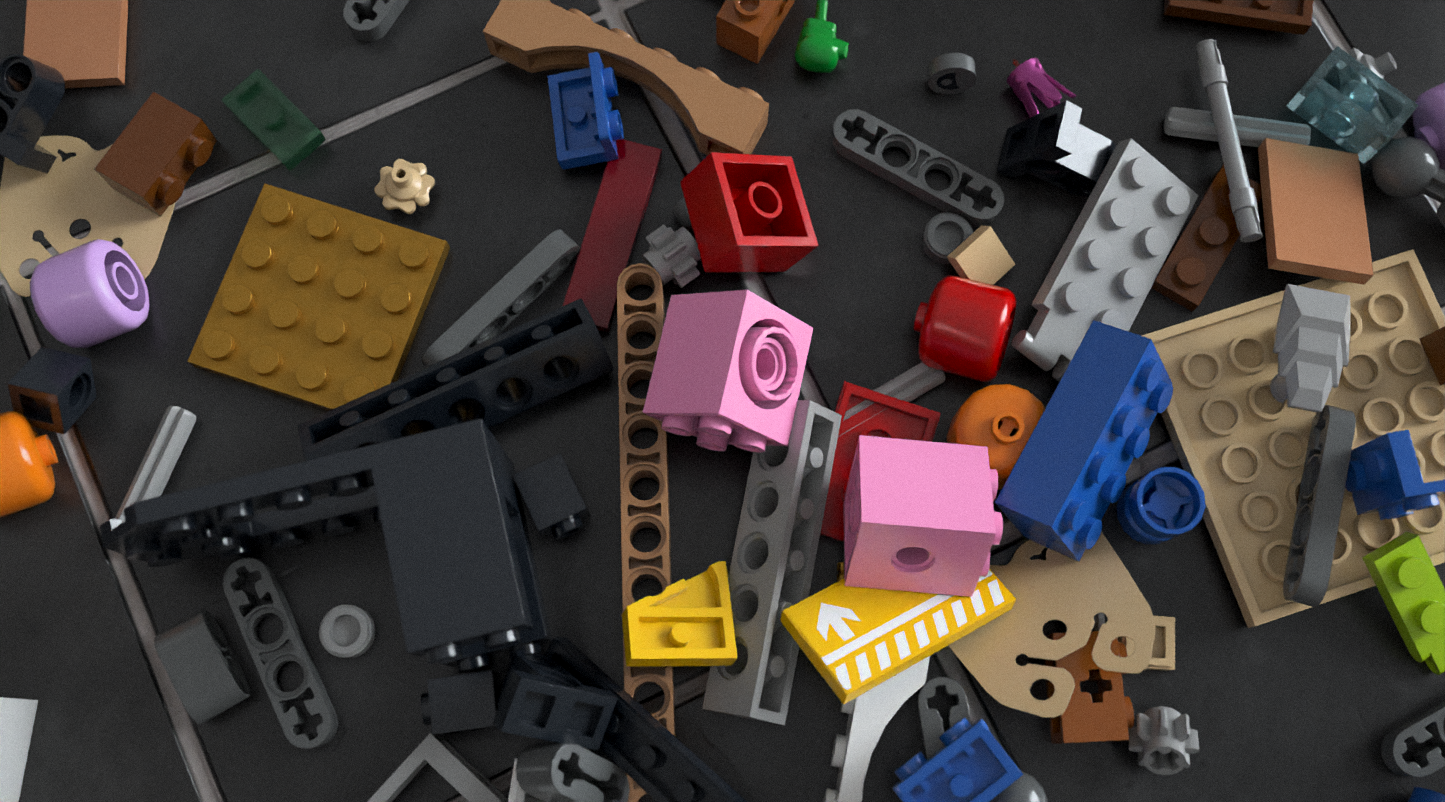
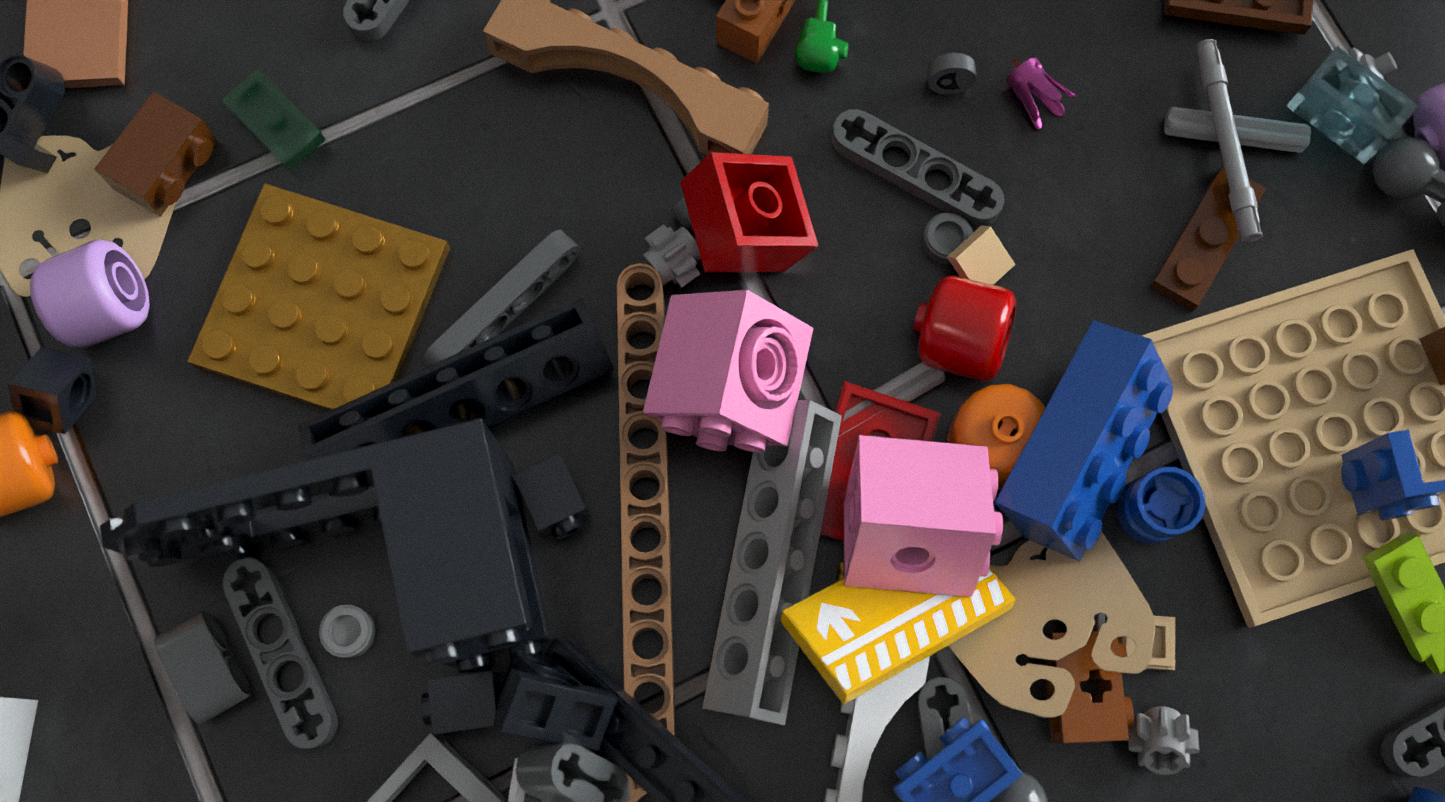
(160, 457): light grey axle -> none
(404, 186): tan plant -> none
(584, 115): blue bracket -> none
(613, 229): dark red tile -> none
(683, 624): yellow wing -> none
(1056, 150): black tile -> none
(1107, 256): light grey hinge -> none
(1310, 346): light grey connector -> none
(1314, 211): nougat tile -> none
(1319, 506): dark grey beam -> none

